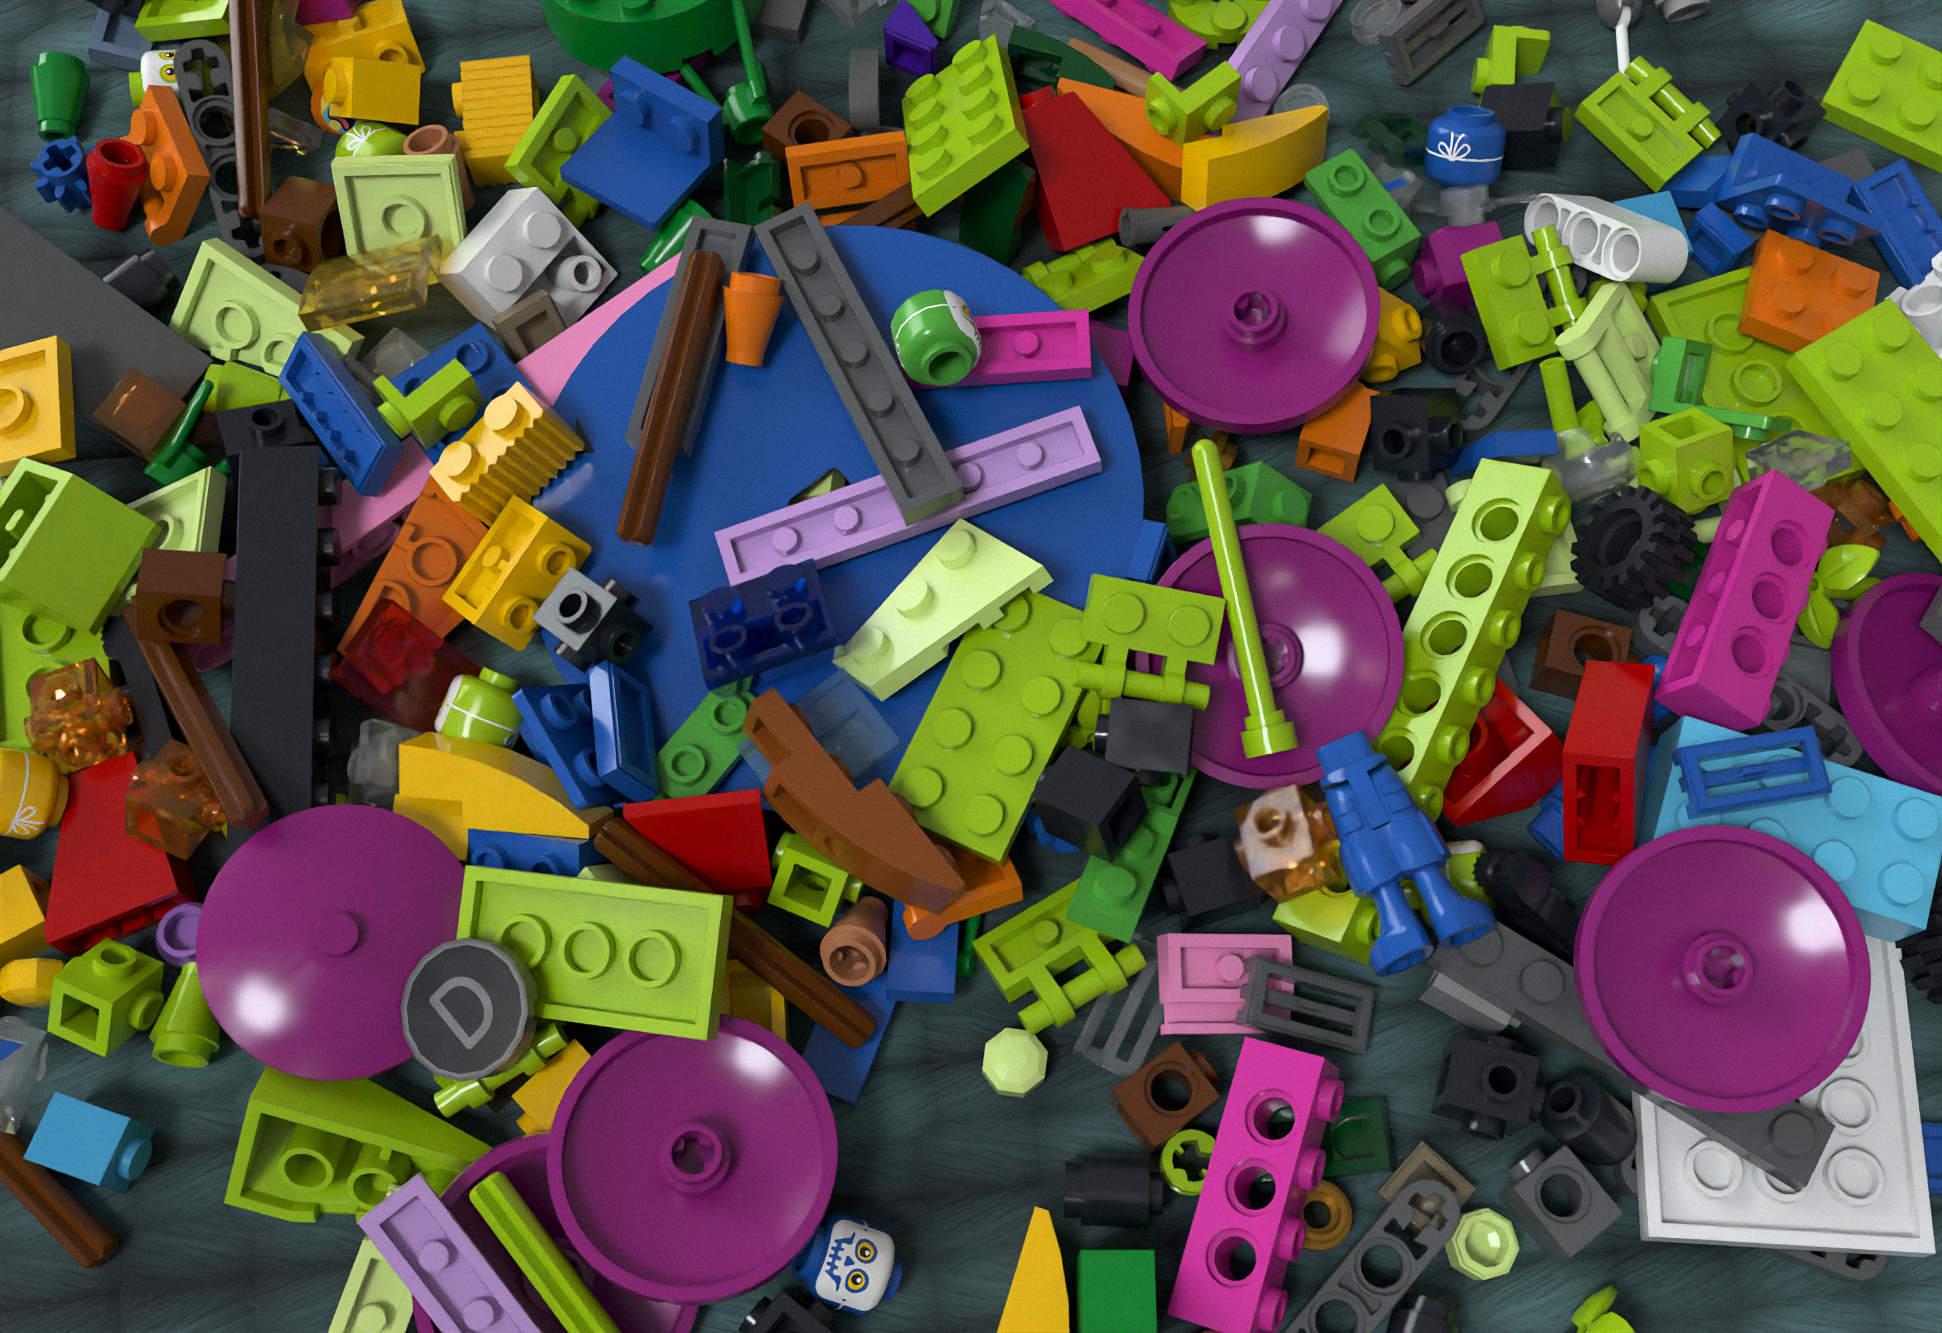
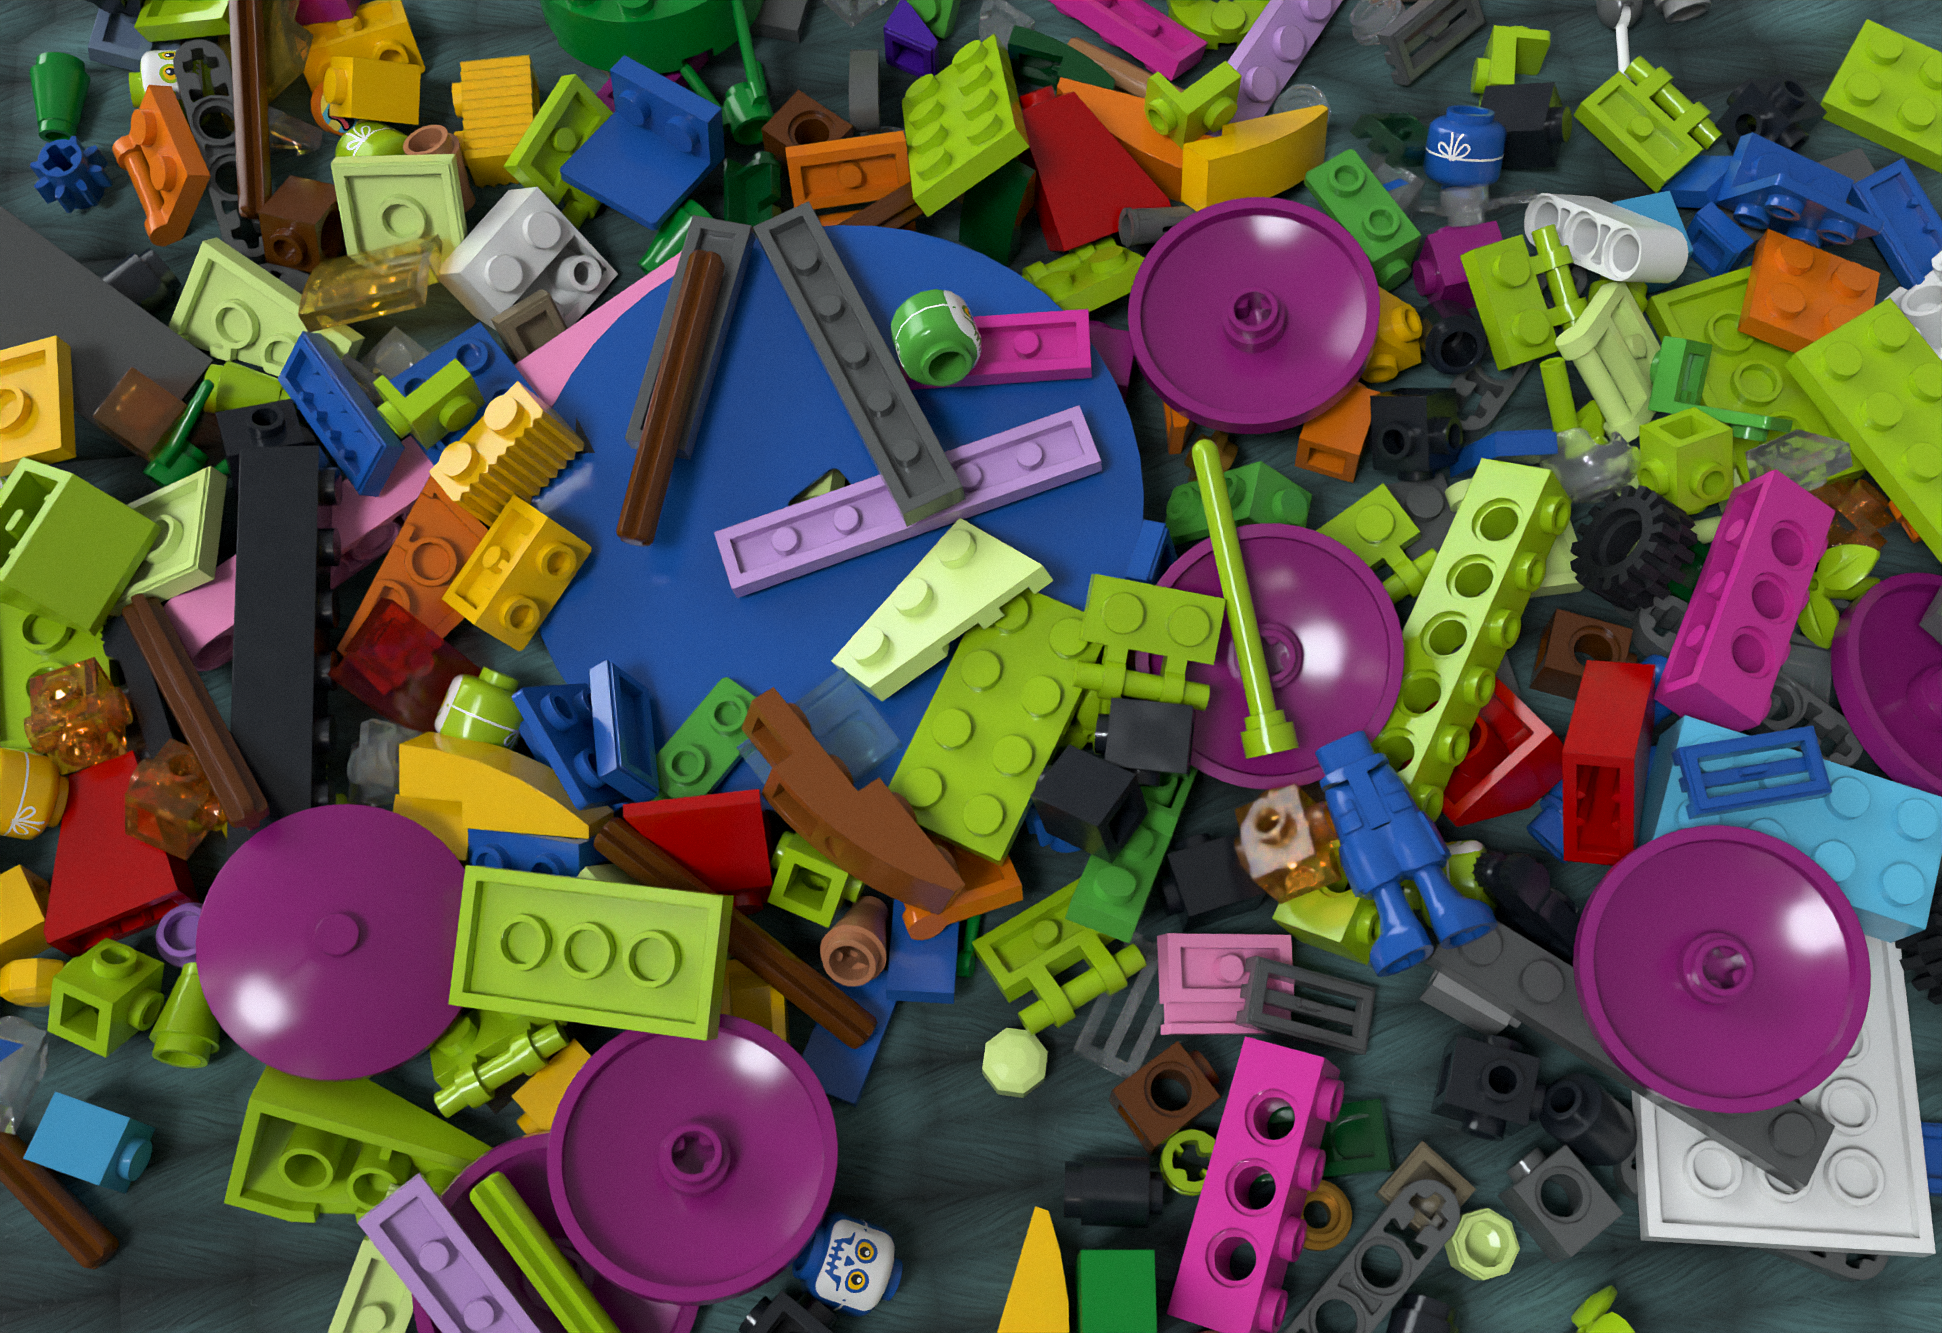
(115, 181): red cone -> none
(183, 596): reddish brown brick -> none
(469, 1009): black tile -> none
(592, 621): black brick -> none
(750, 315): orange cone -> none
(765, 629): clear blue slope -> none

